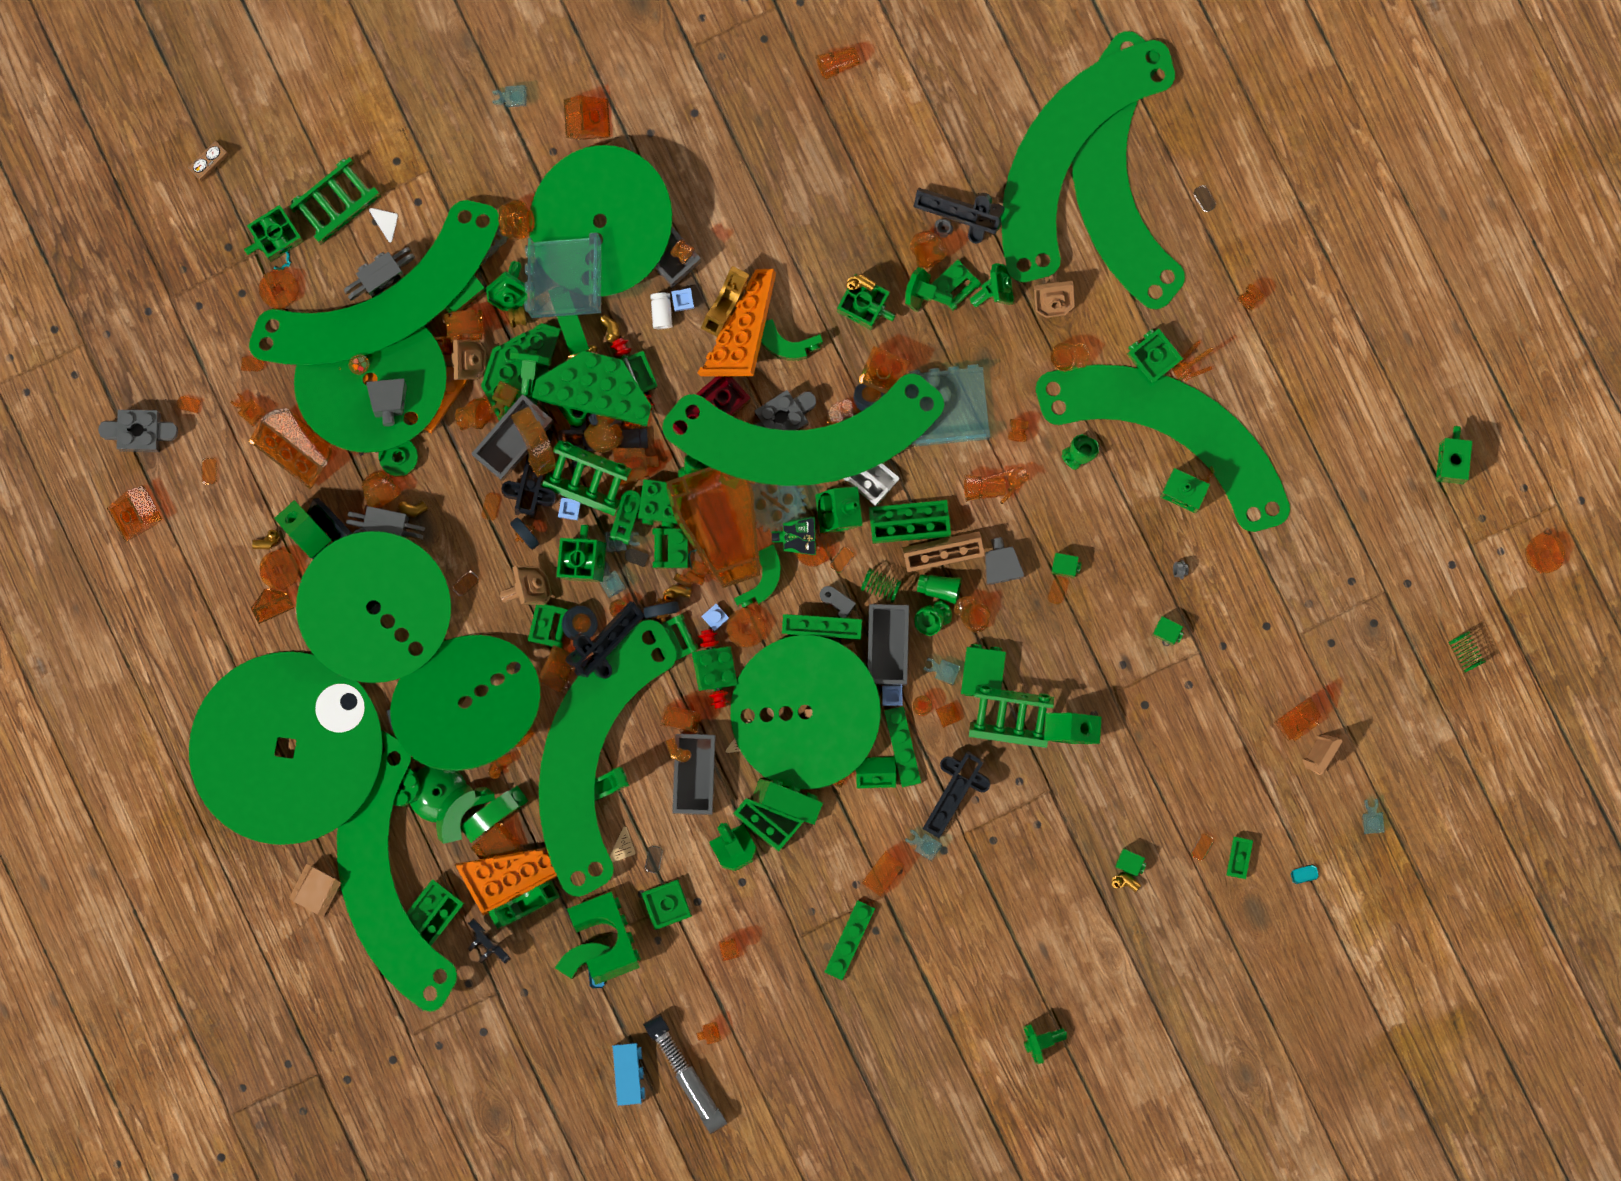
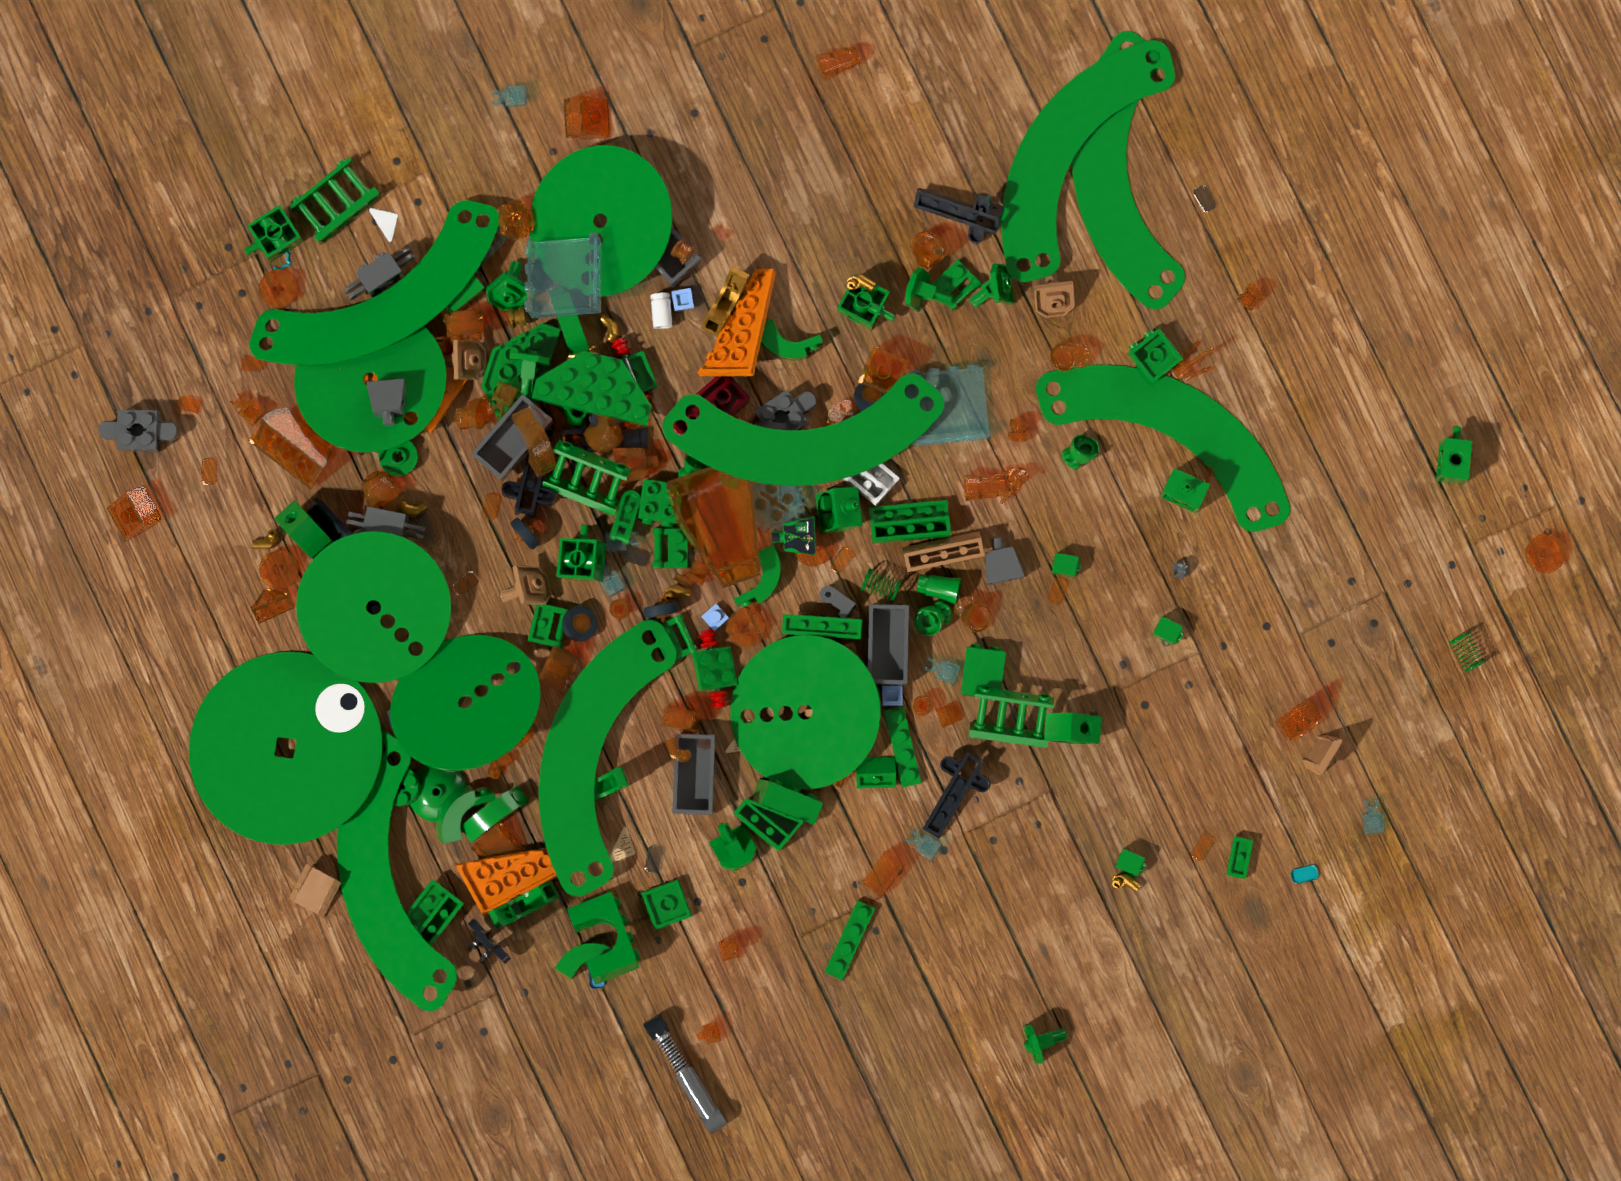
(208, 161): slope -> none
(359, 364): clear orange tile -> none
(569, 509): light blue plate -> none
(603, 644): black piece -> none
(628, 1074): dark azure brick -> none
(940, 223): dark grey plate -> none

